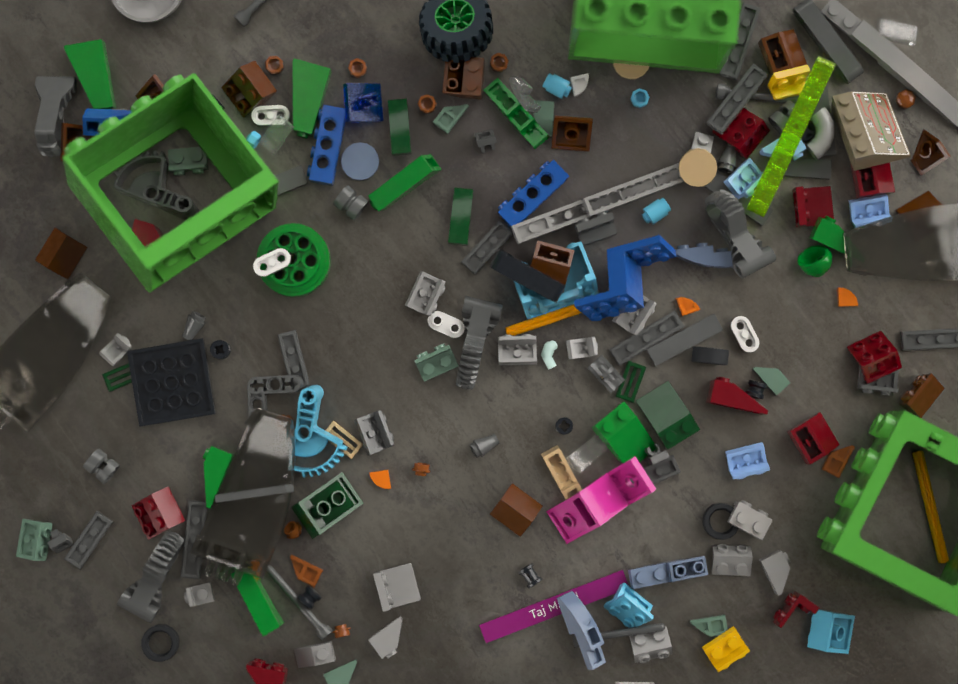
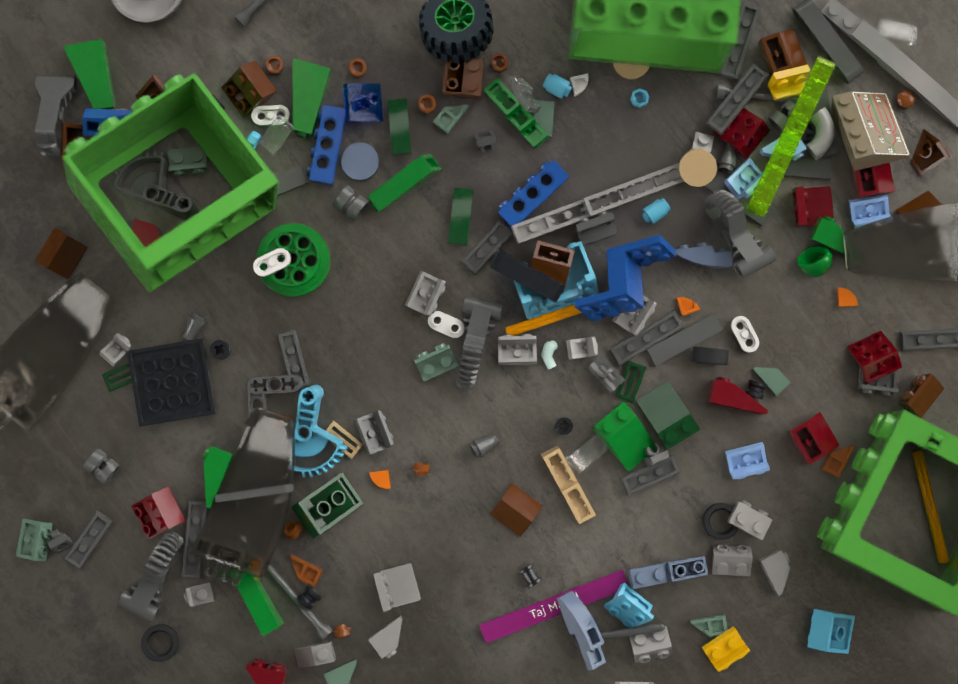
(571, 133): reddish brown slope -> none
(601, 500): dark pink bracket -> none
(792, 601): dark red bracket -> none

